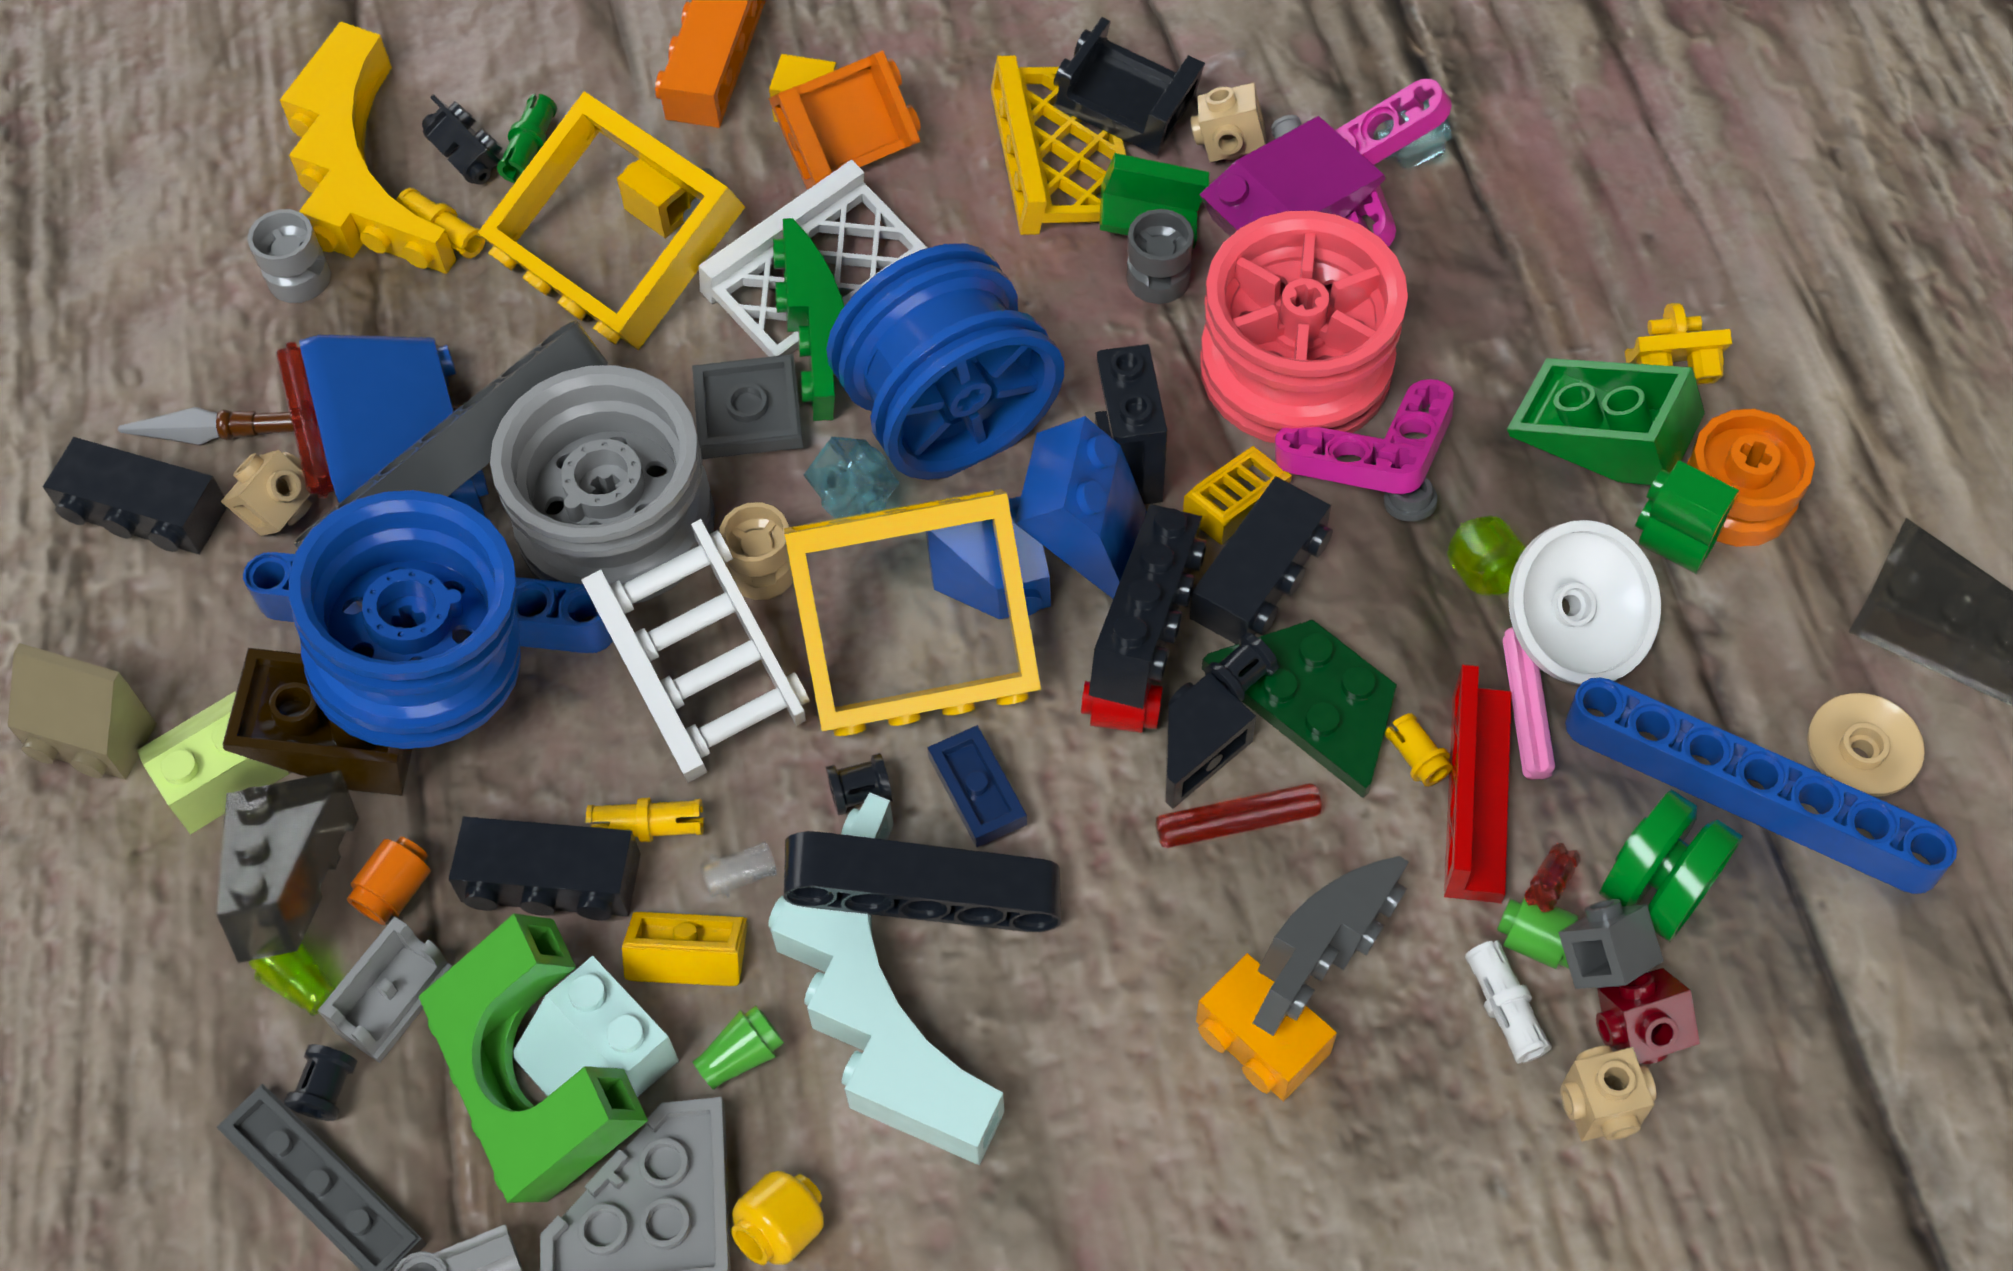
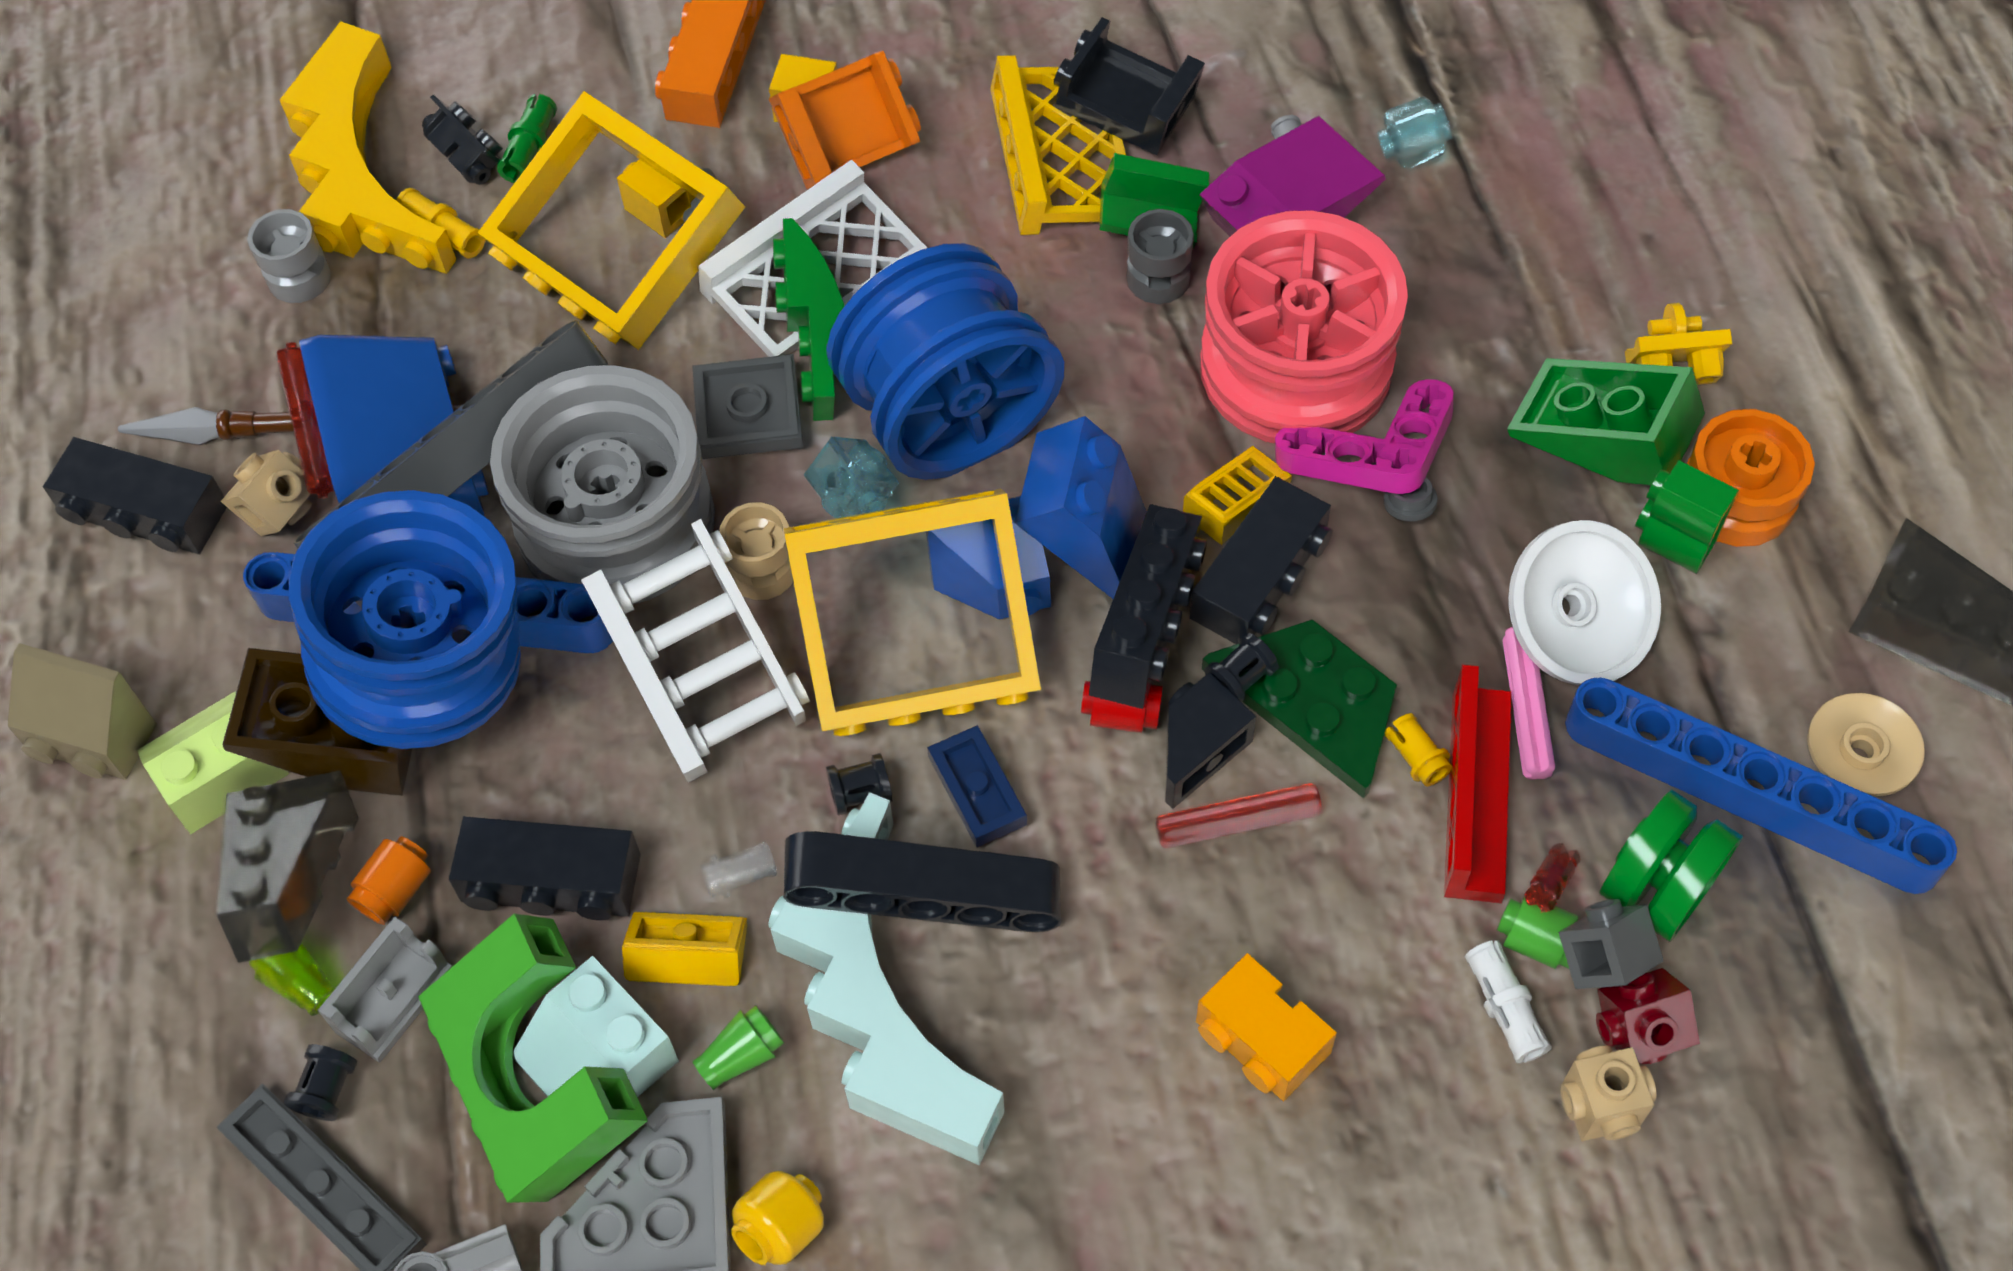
(649, 818): yellow pin -> none
(1135, 415): black panel -> none
(1229, 122): tan brick -> none
(1325, 933): dark grey slope -> none
(1360, 134): dark pink beam -> none
(1485, 554): clear neon green head -> none

